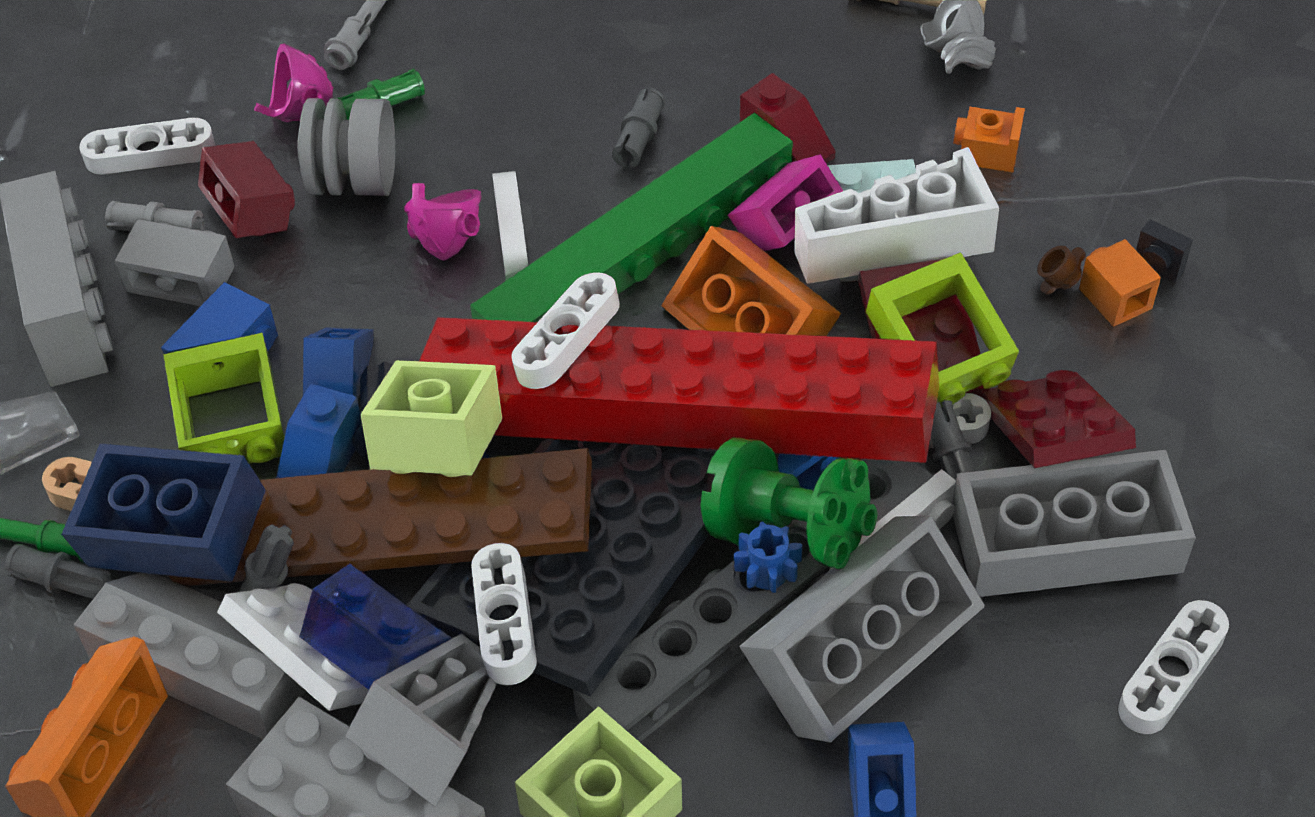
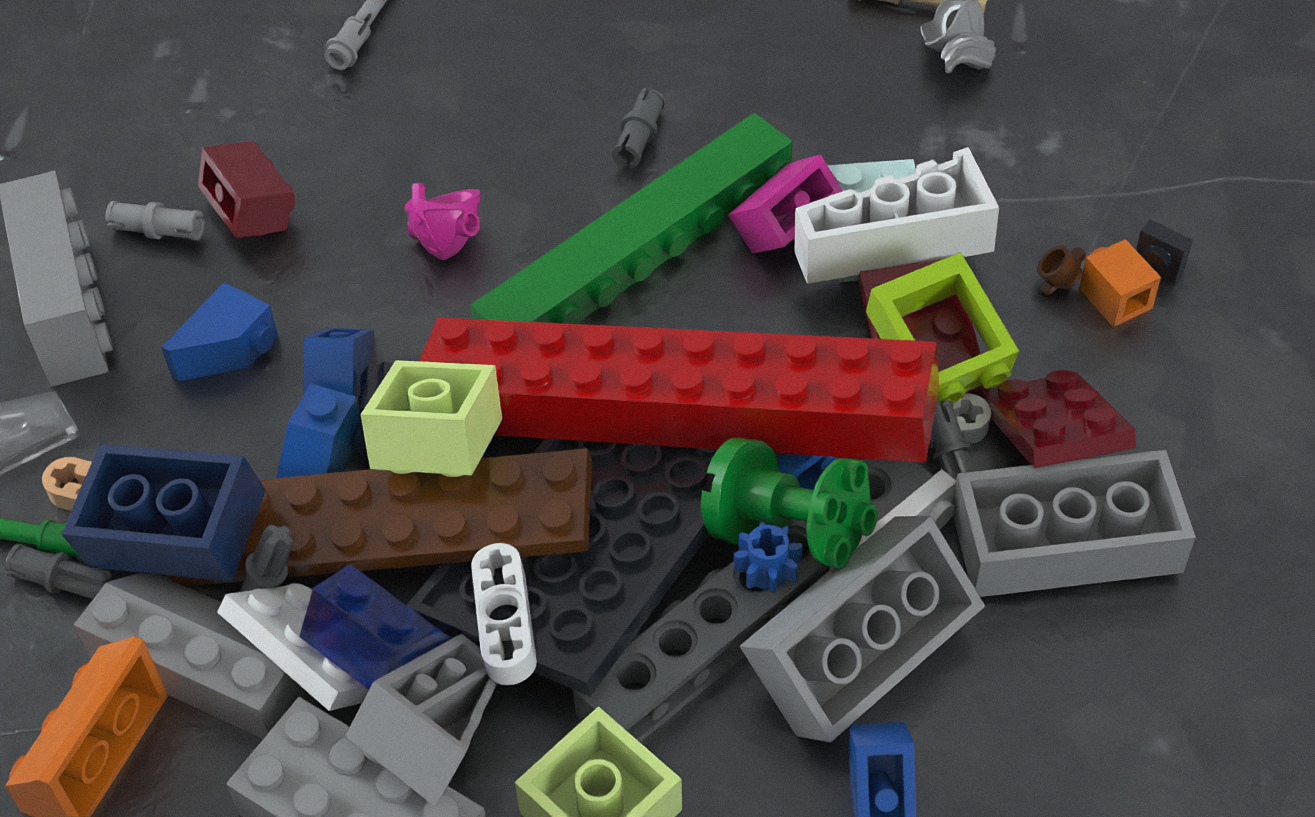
(115, 139): white beam -> none
(174, 262): light grey brick -> none
(243, 362): lime window -> none
(307, 81): dark pink helmet -> none
(340, 147): light grey wheel -> none
(394, 89): green pin -> none
(510, 223): white beam -> none
(587, 304): white beam -> none
(743, 289): orange slope -> none
(790, 114): dark red slope -> none
(991, 136): orange brick -> none
(1173, 689): white beam -> none

